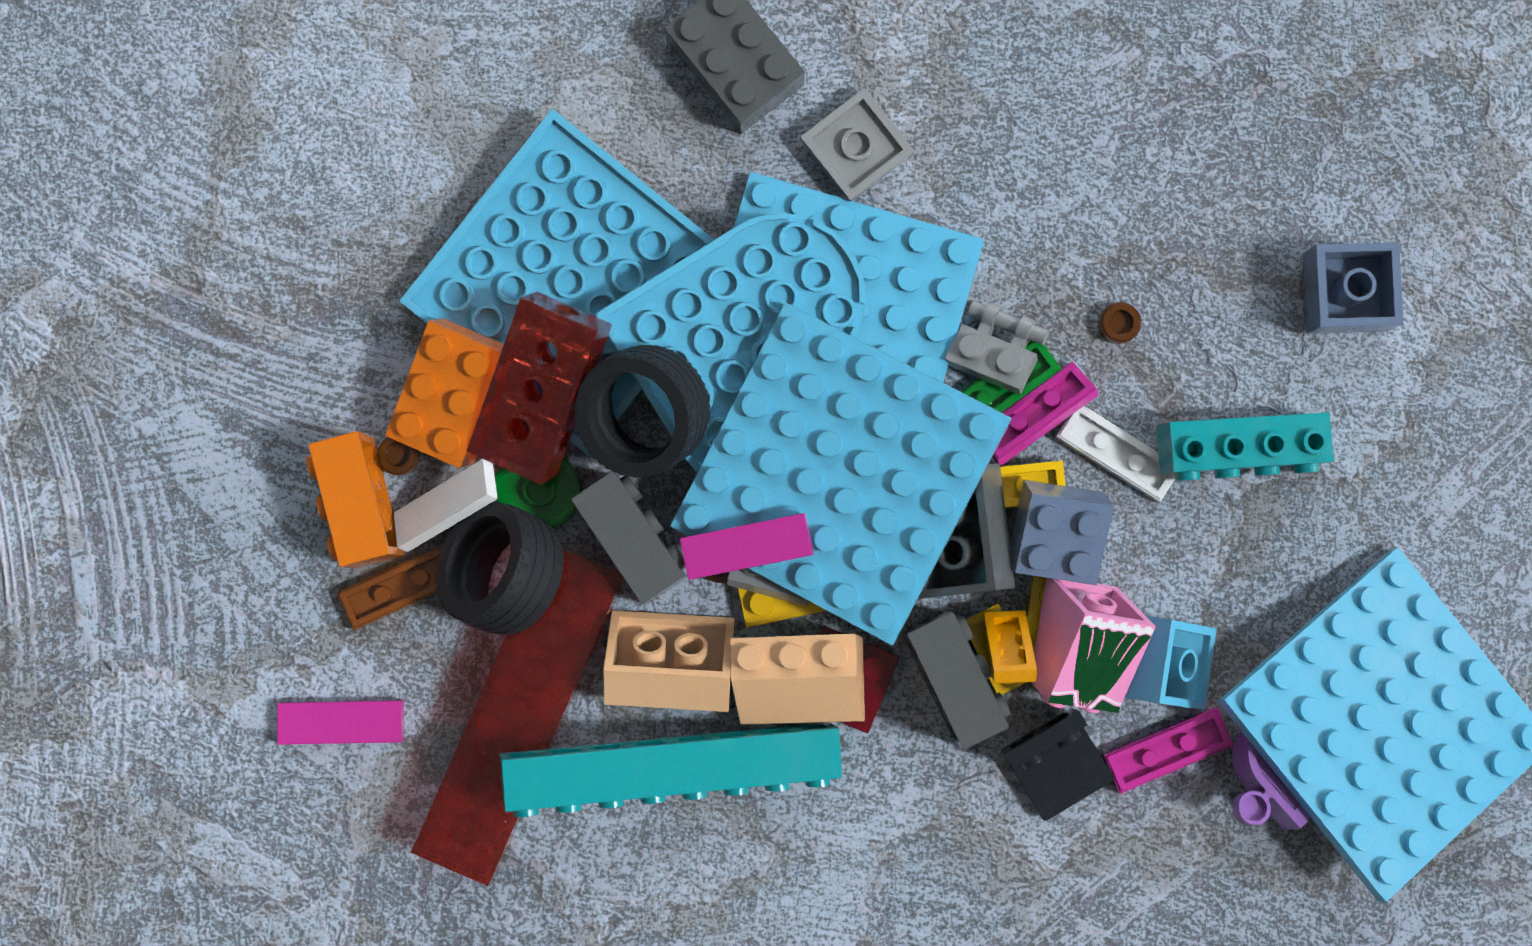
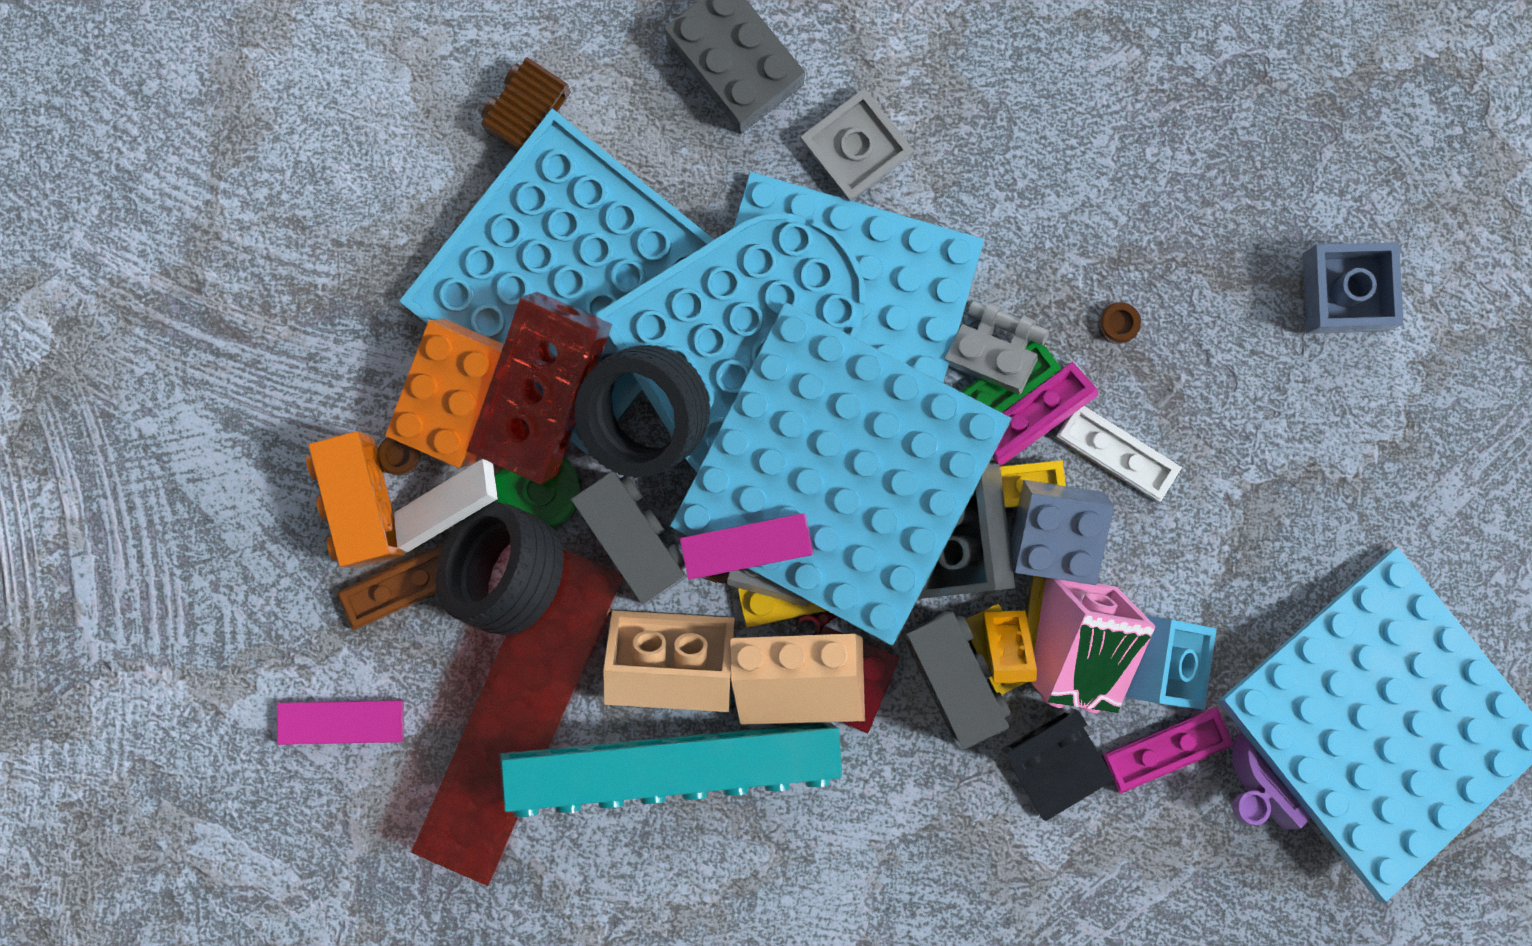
(523, 103): none -> reddish brown brick
(819, 620): none -> dark red hand
(1244, 444): teal brick -> none

